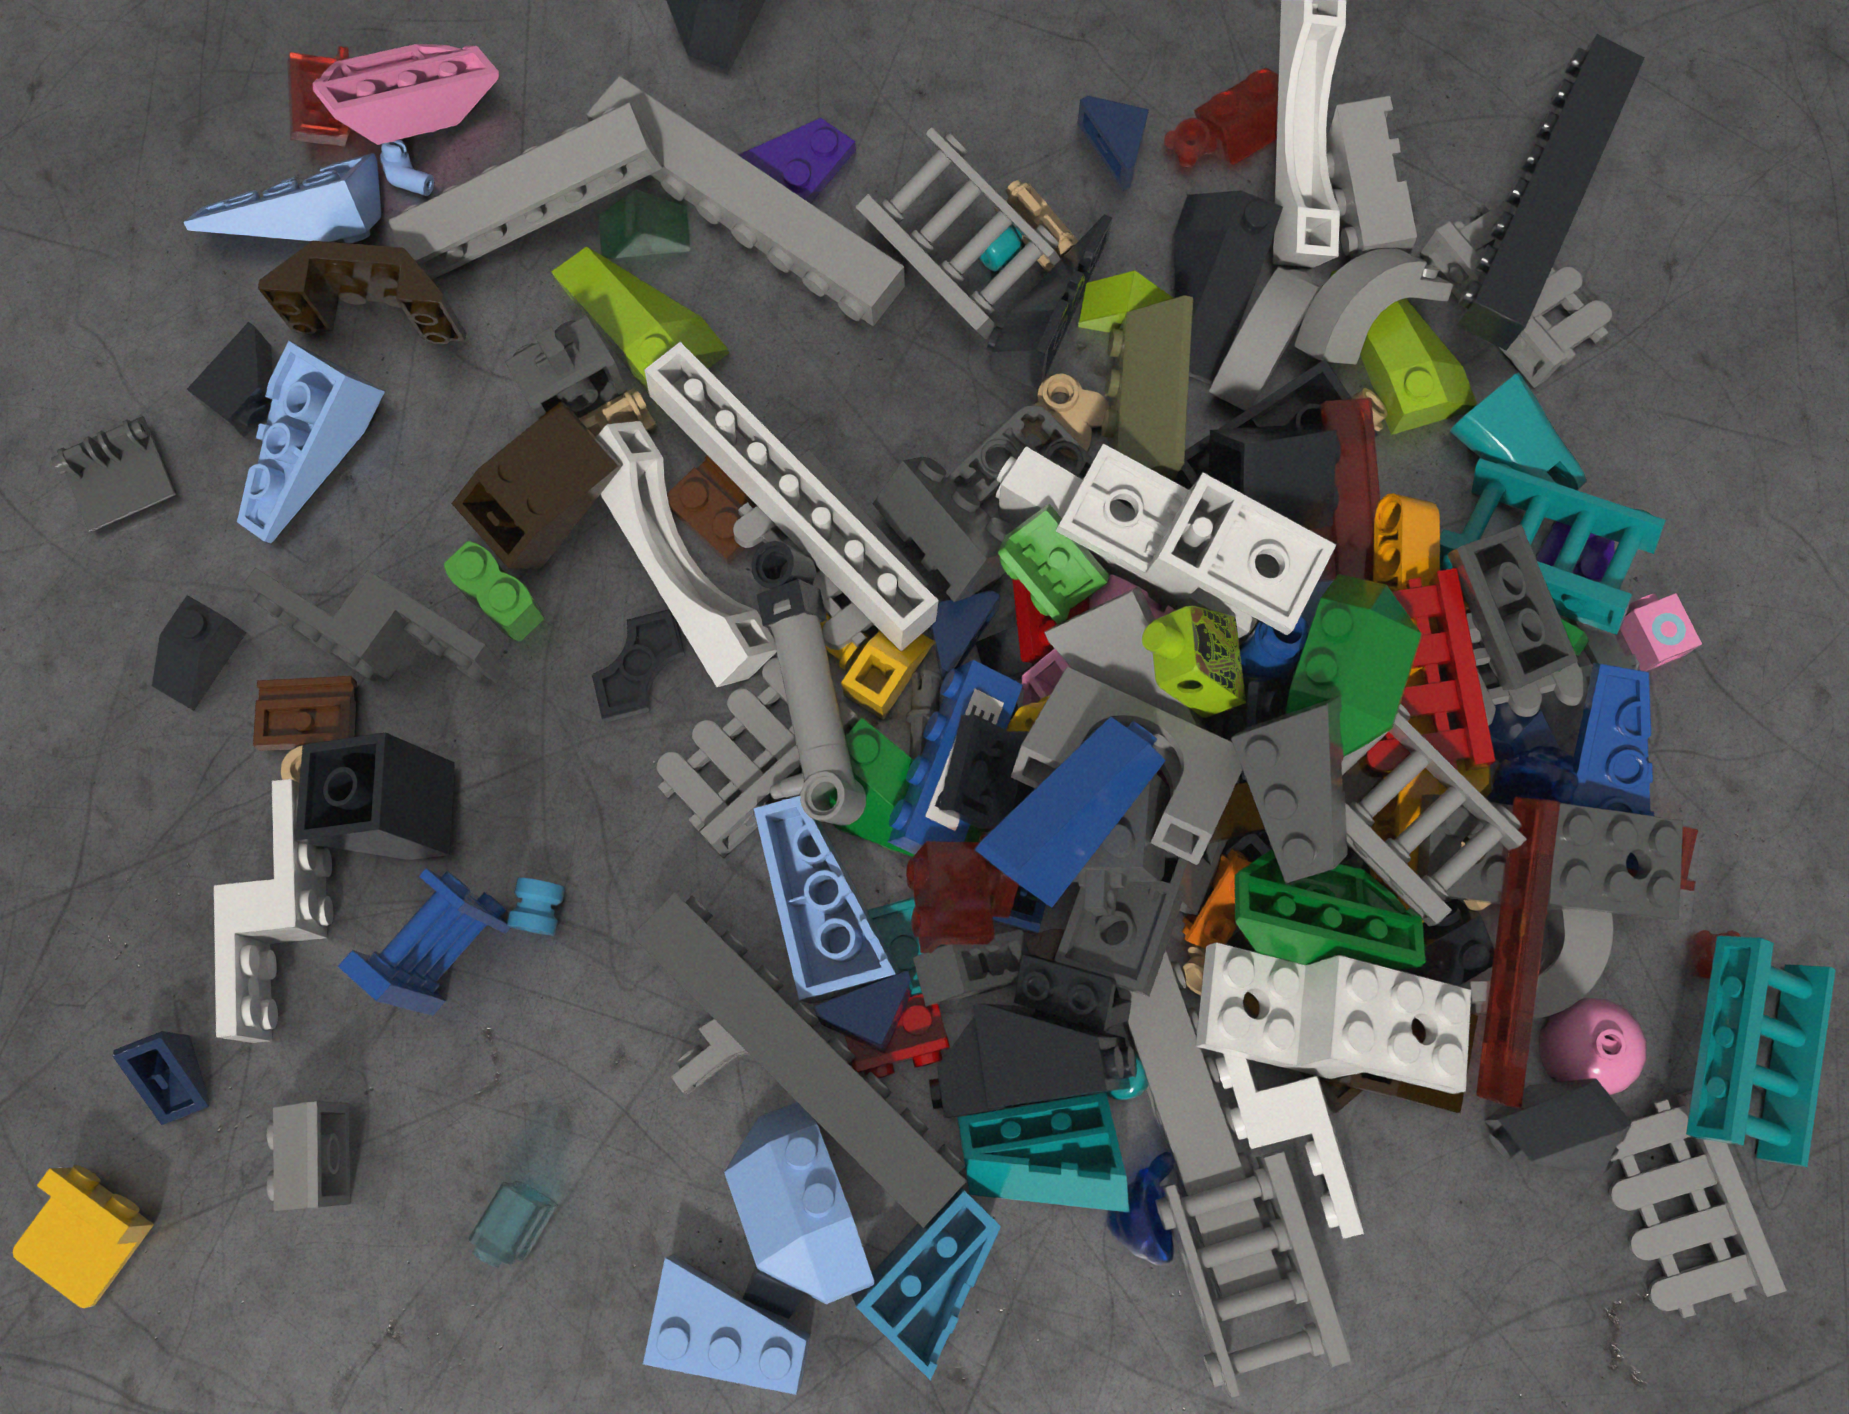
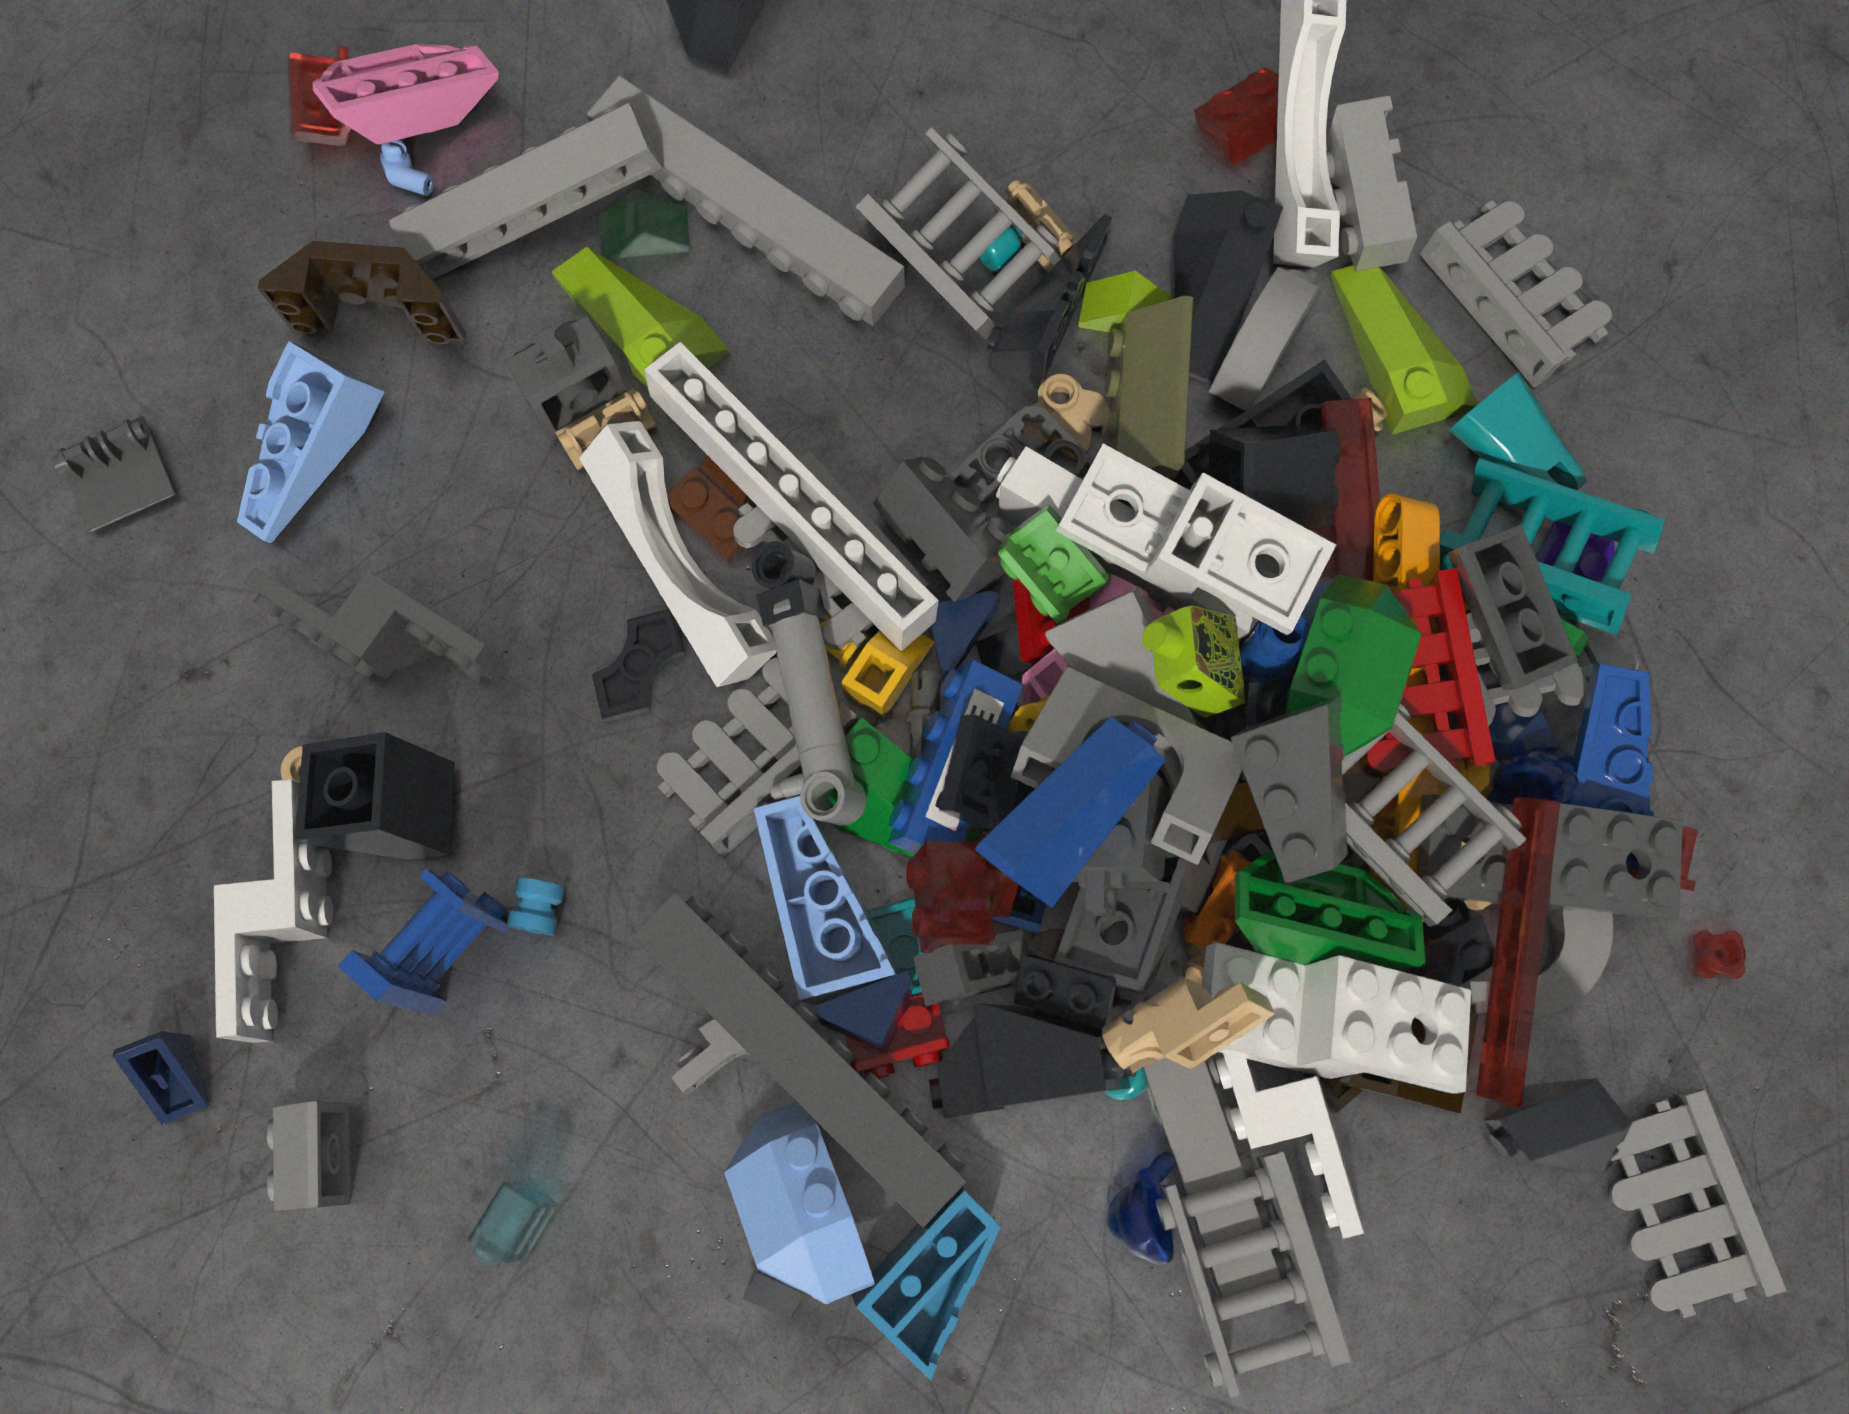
(80, 1235): yellow bracket -> none
(193, 651): black slope -> none
(237, 381): black slope -> none
(303, 711): reddish brown plate -> none
(324, 208): light blue wedge -> none
(494, 591): bright green brick -> none
(537, 489): dark brown slope -> none
(718, 1335): light blue wedge -> none
(804, 157): dark purple wing -> none
(1047, 1154): teal wedge -> none
(1115, 134): dark blue slope -> none
(1183, 1023): none -> tan plate
(1195, 131): clear red plate -> none
(1356, 296): light grey arch -> none
(1550, 192): black brick -> none
(1594, 1042): bright pink cylinder -> none
(1658, 631): bright pink brick -> none
(1731, 1044): teal fence -> none

